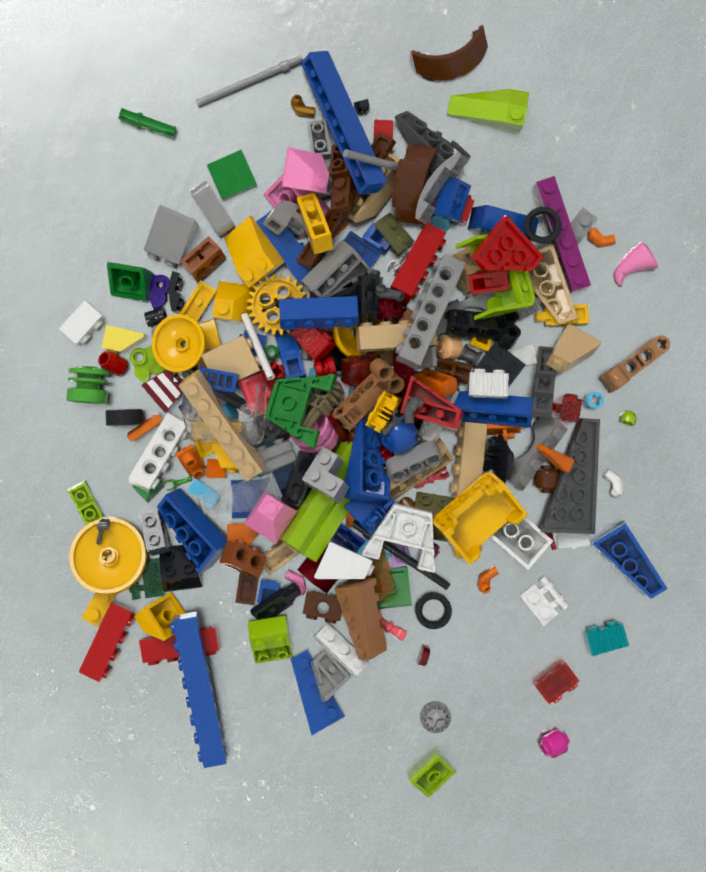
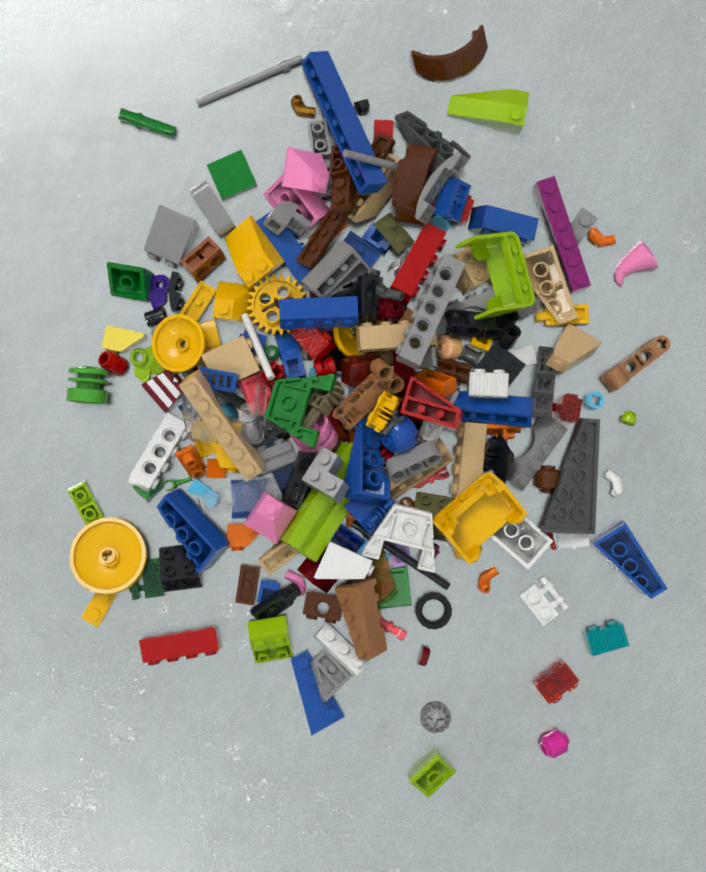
(82, 323): white brick -> none
(104, 524): dark grey hand -> none
(106, 641): red brick -> none
(124, 417): black tyre -> none
(142, 428): orange tile -> none
(154, 532): brick -> none
(157, 616): yellow slope -> none
(199, 689): blue brick -> none
(248, 560): dark orange brick -> none
(315, 223): yellow slope -> none
(410, 407): dark grey arm -> none
(488, 281): red slope -> none
(506, 249): red plate -> none
(542, 210): black tyre -> none
(558, 459): orange slope -> none

